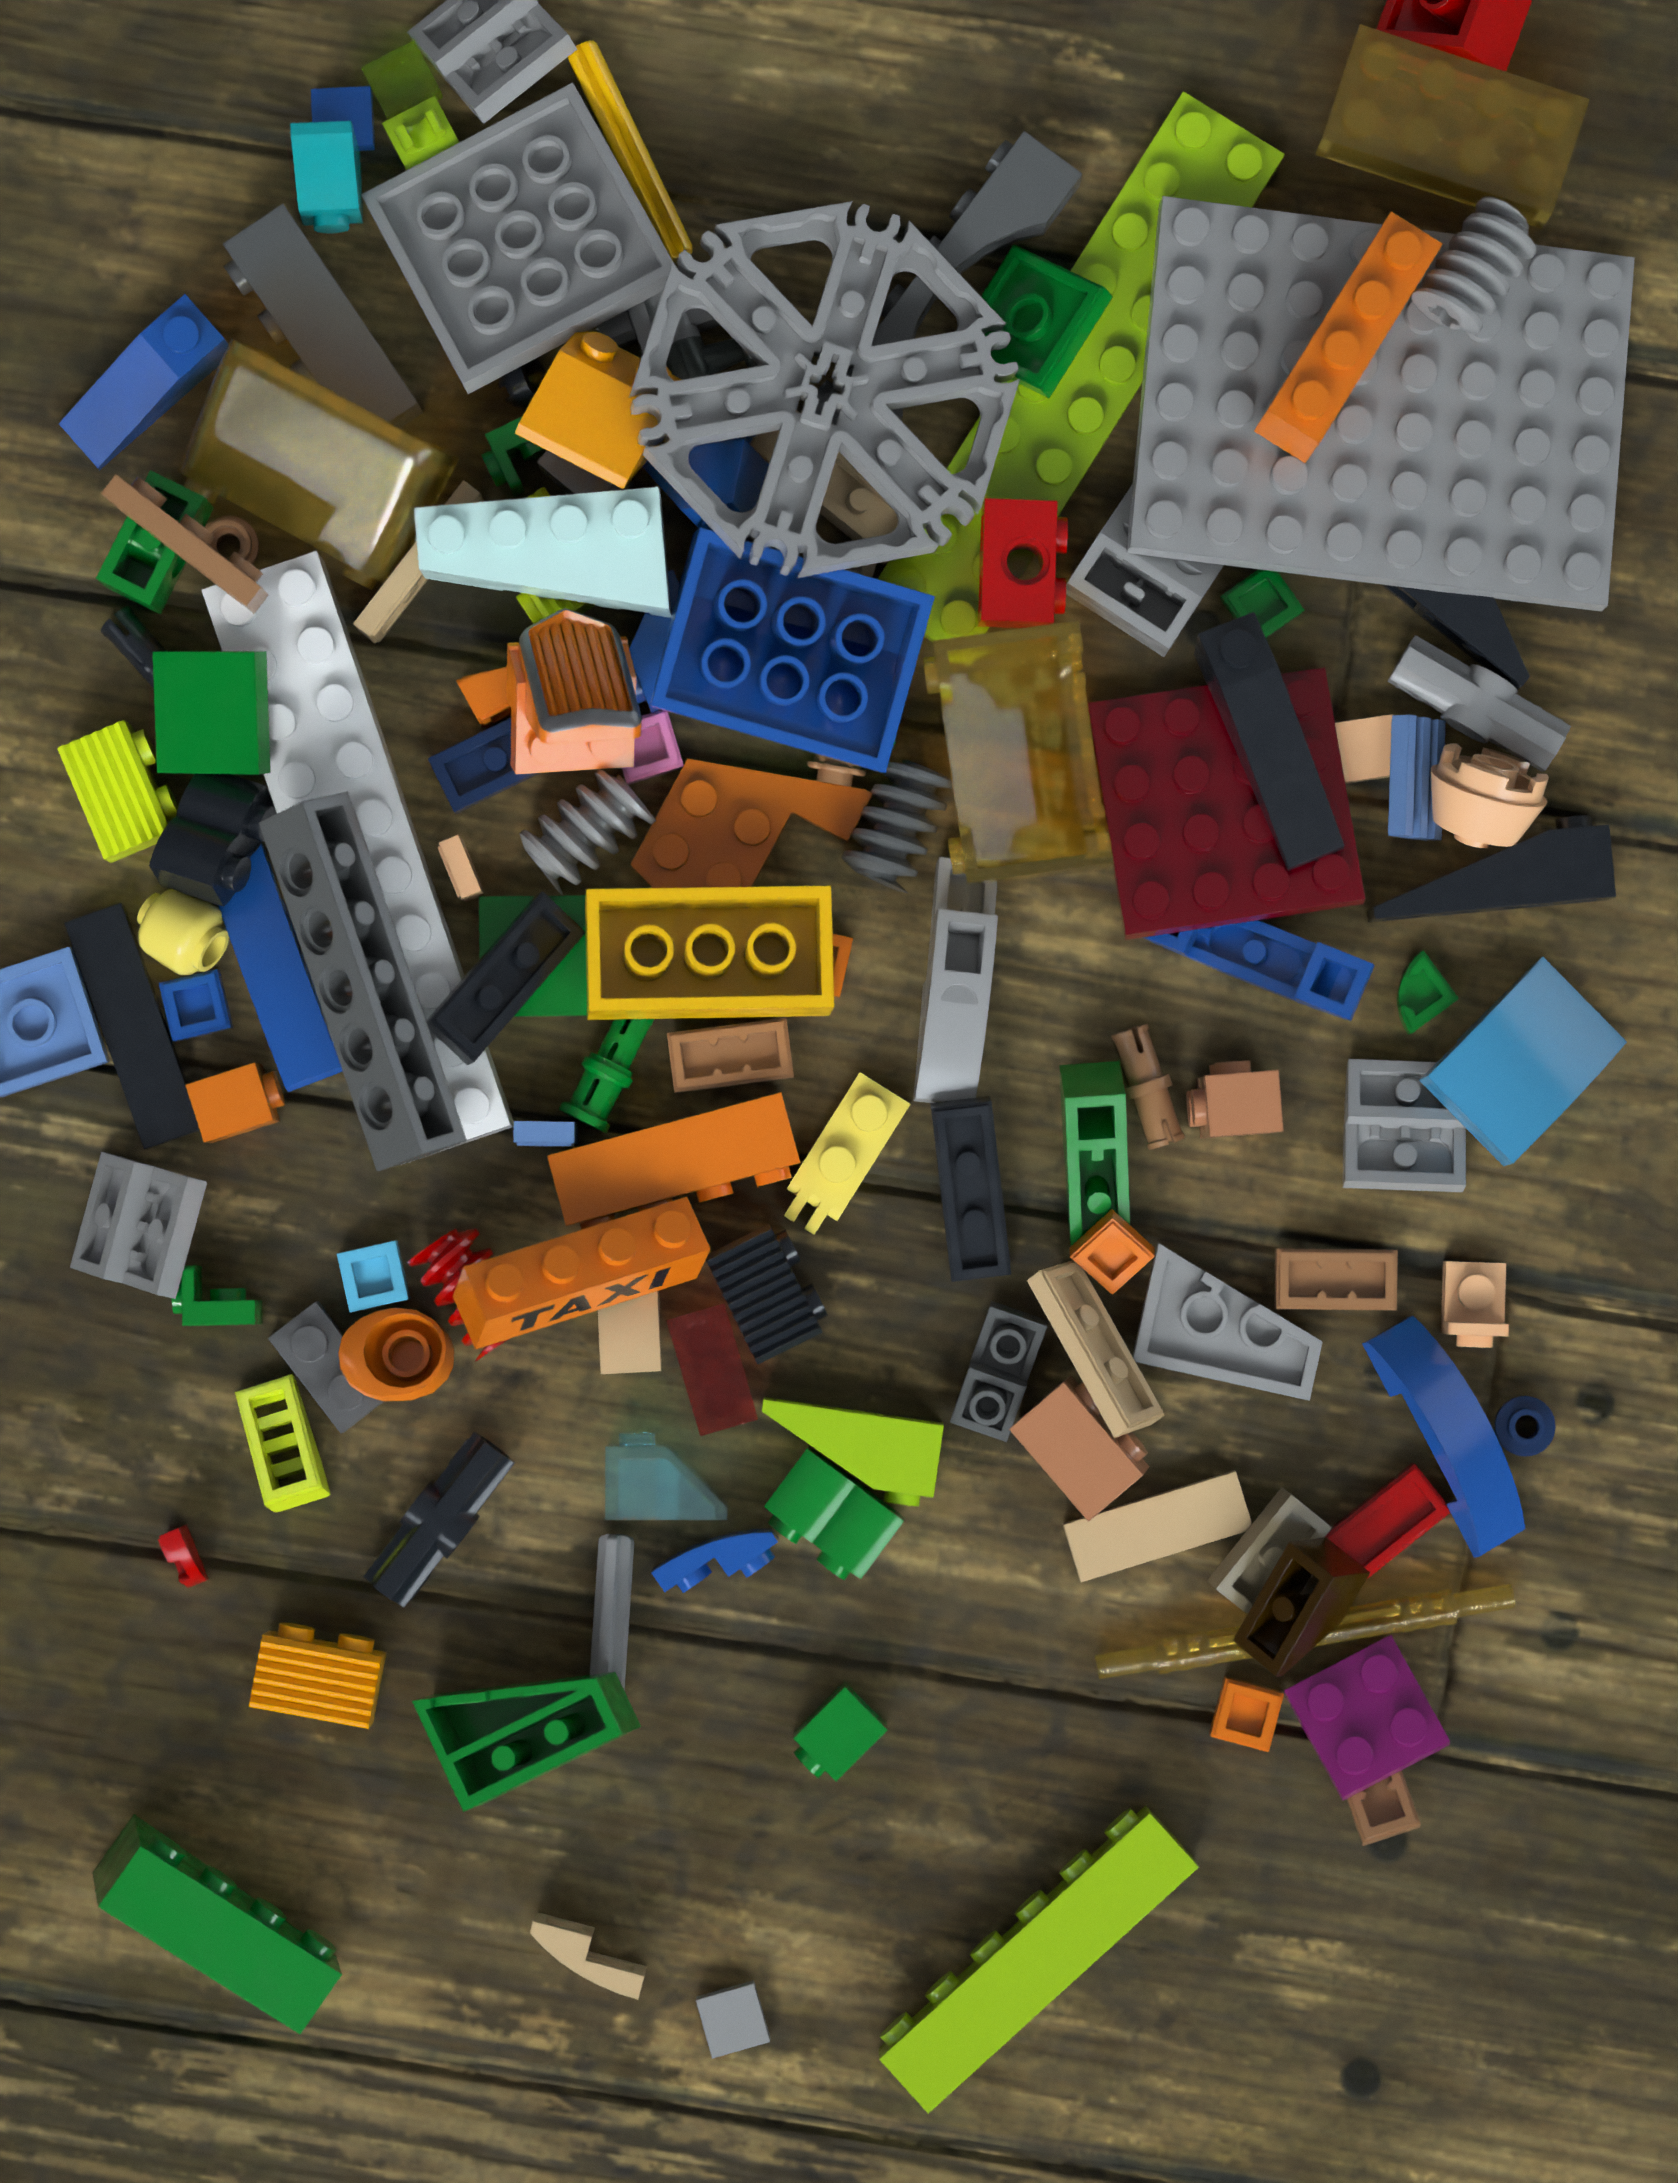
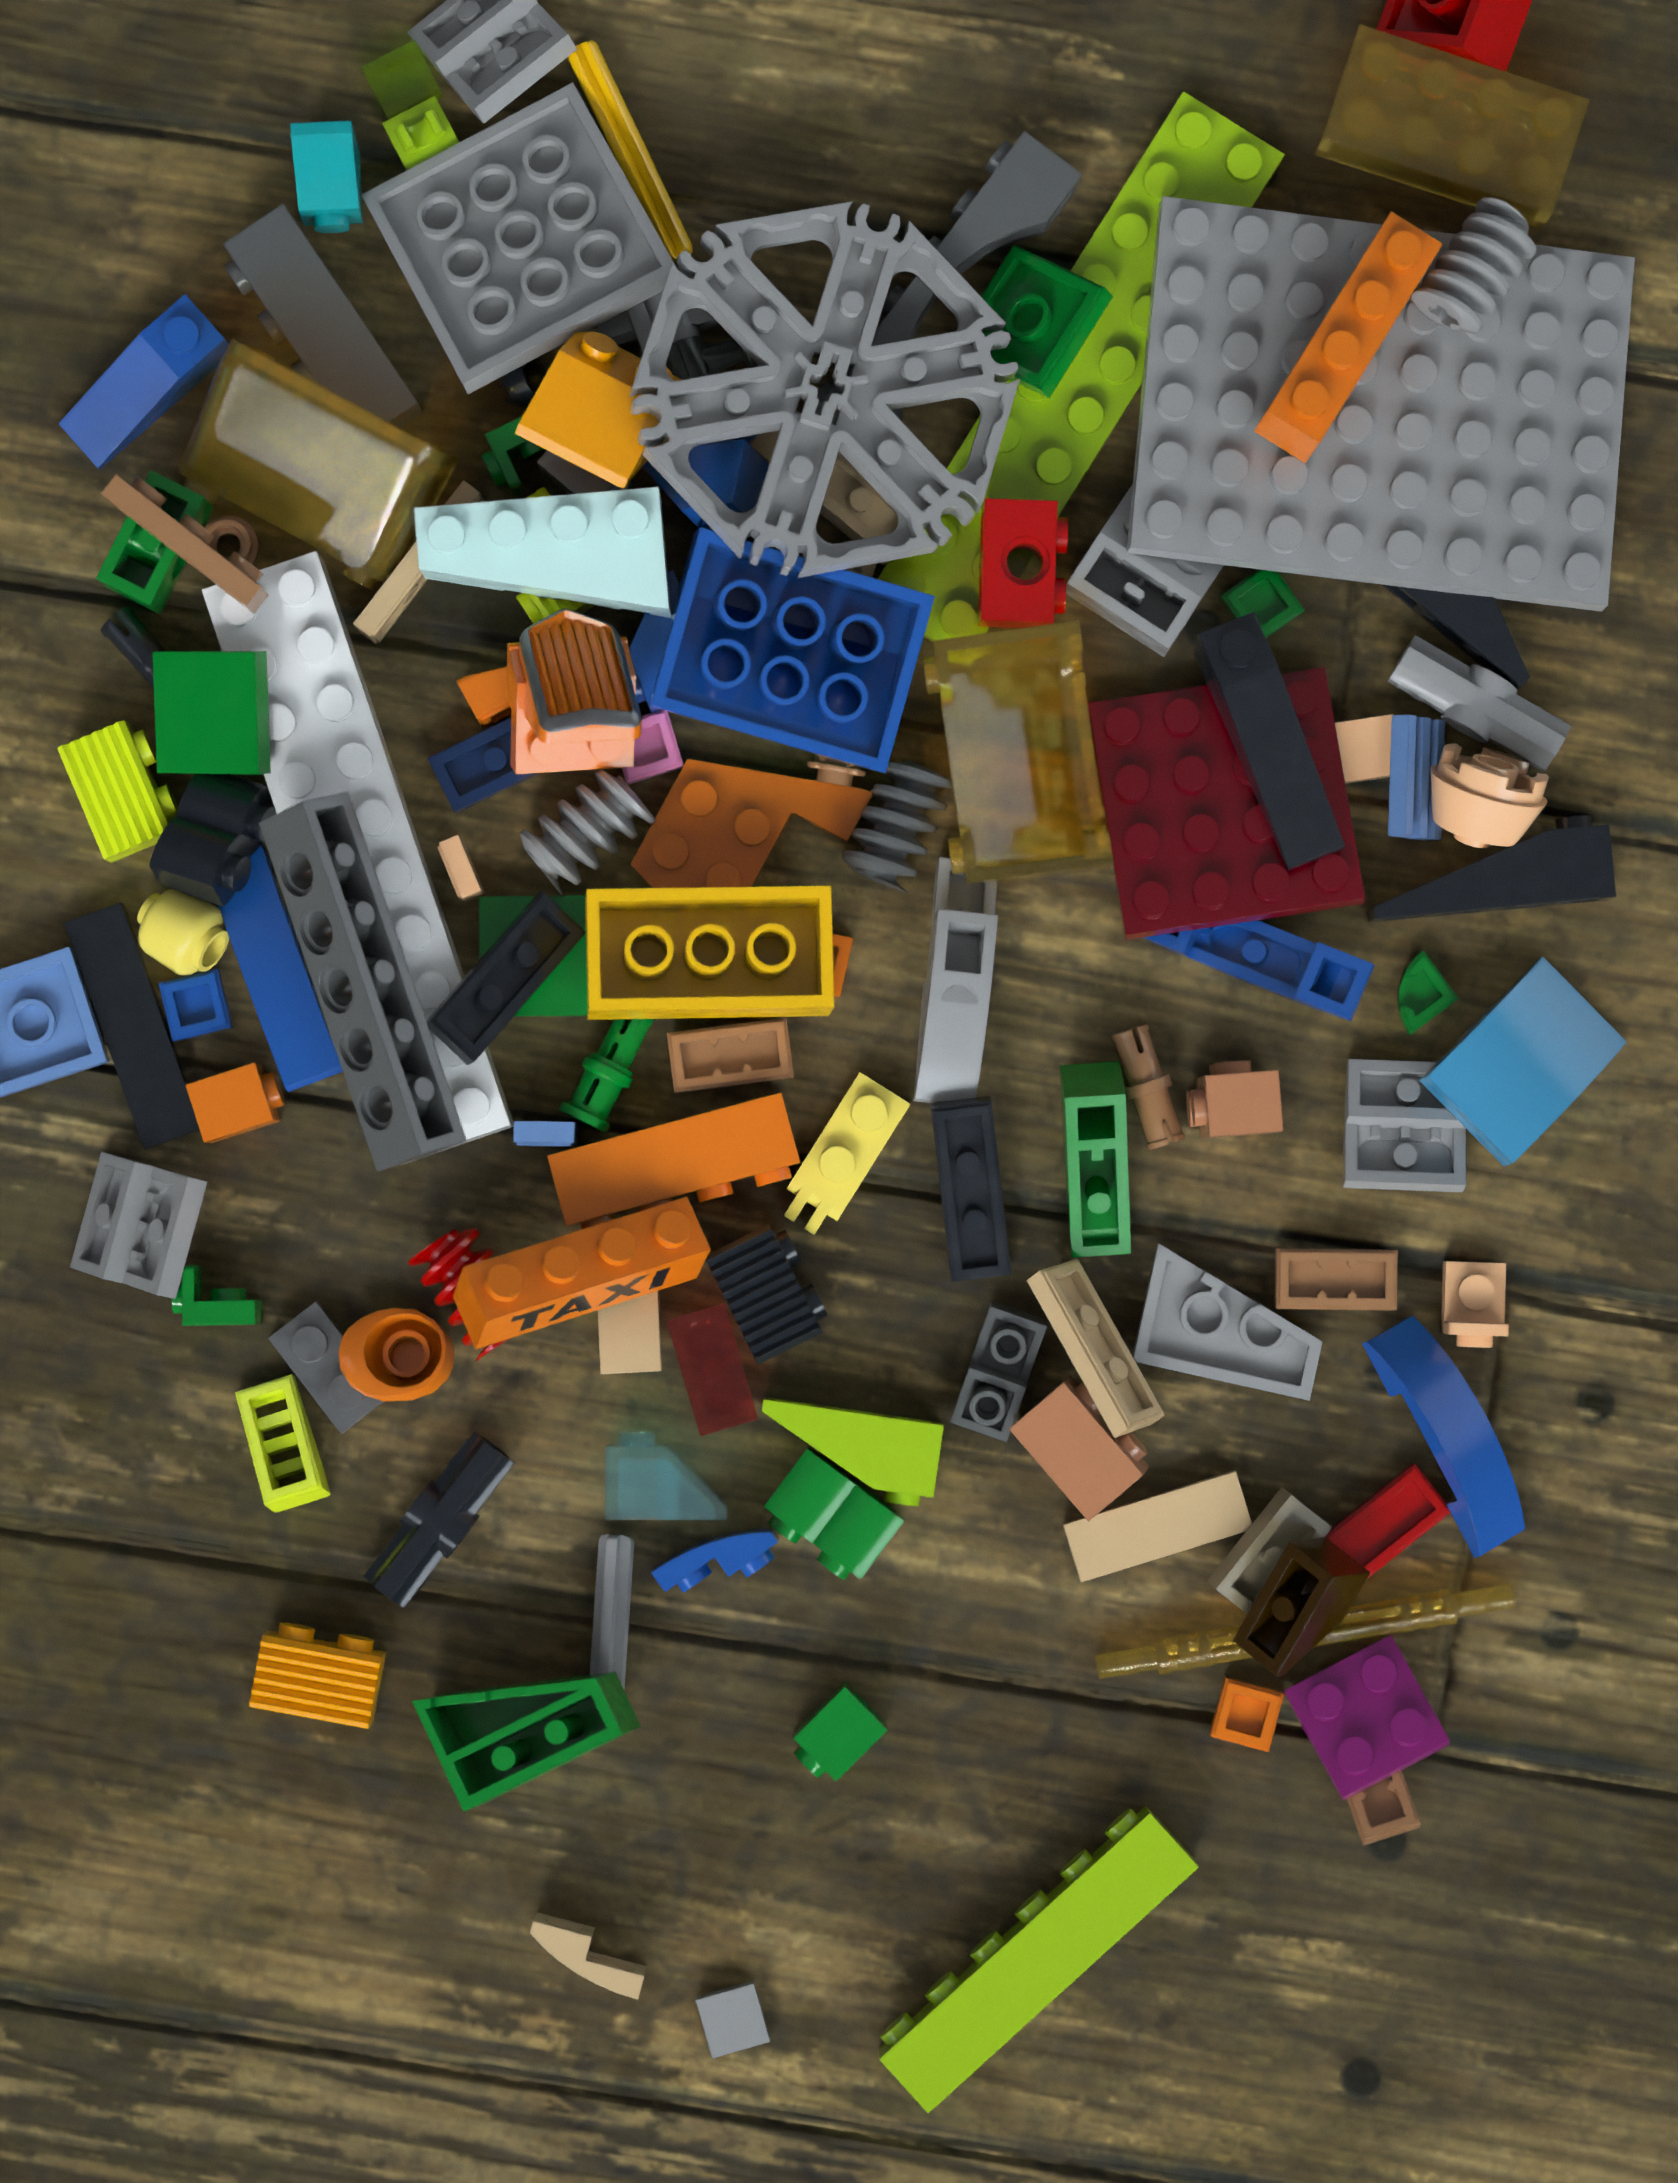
(181, 1549): red tile -> none
(215, 1925): green wedge -> none
(347, 104): blue tile -> none
(373, 1276): medium azure tile -> none
(1112, 1251): orange tile -> none
(1505, 1426): dark blue plate -> none

